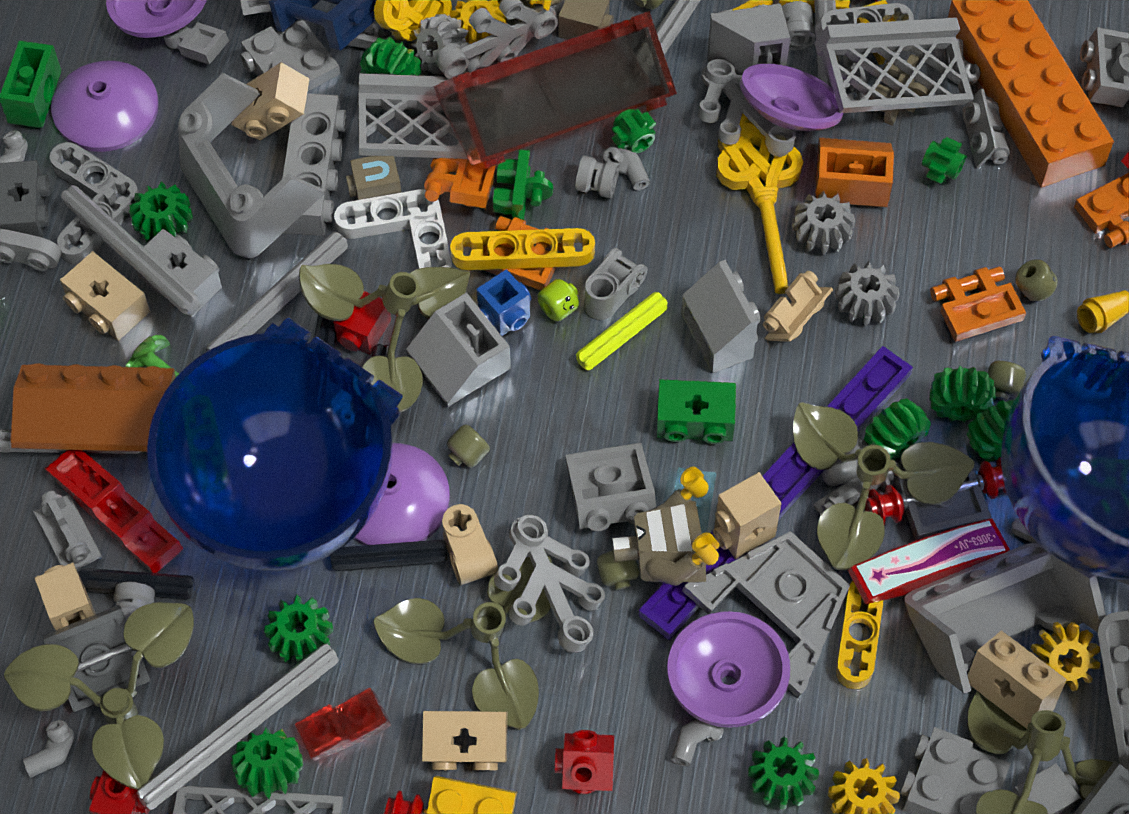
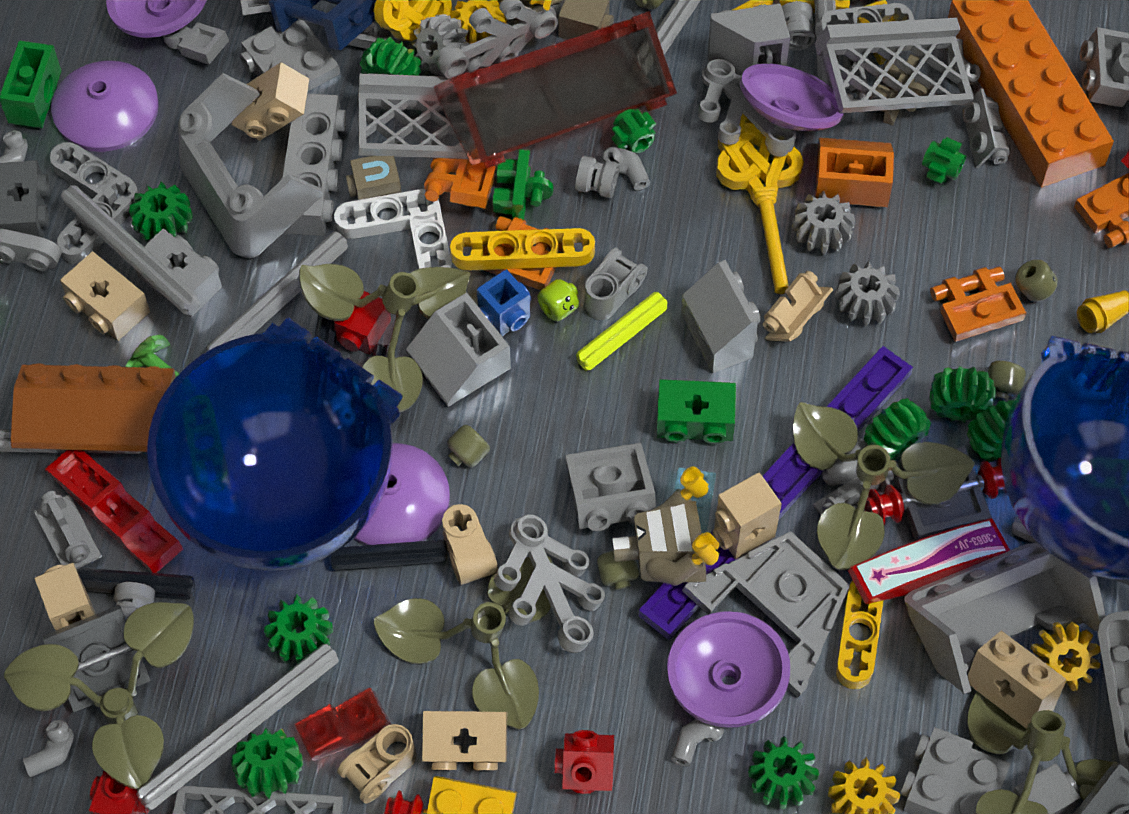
(377, 764): none -> tan piece

